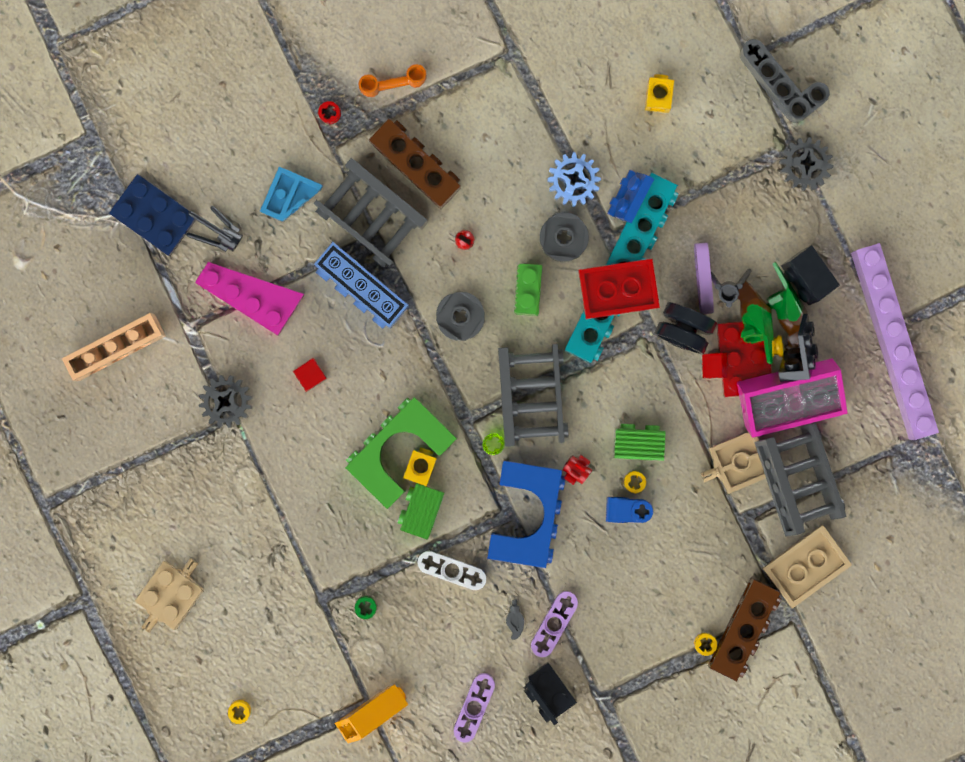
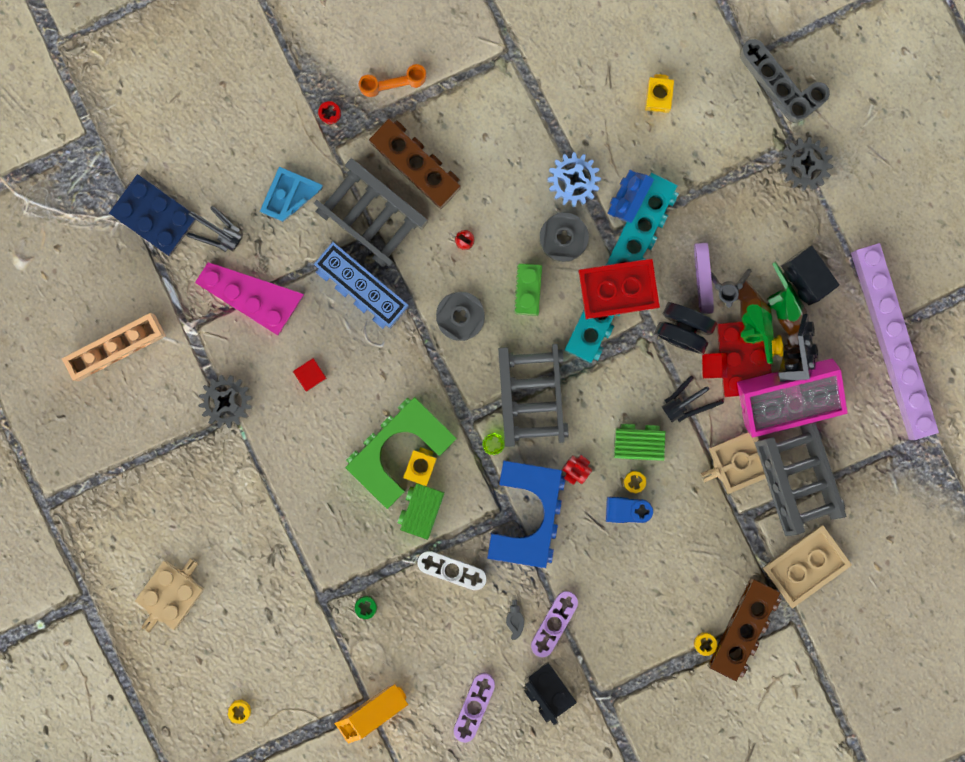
(675, 408): none -> black plant

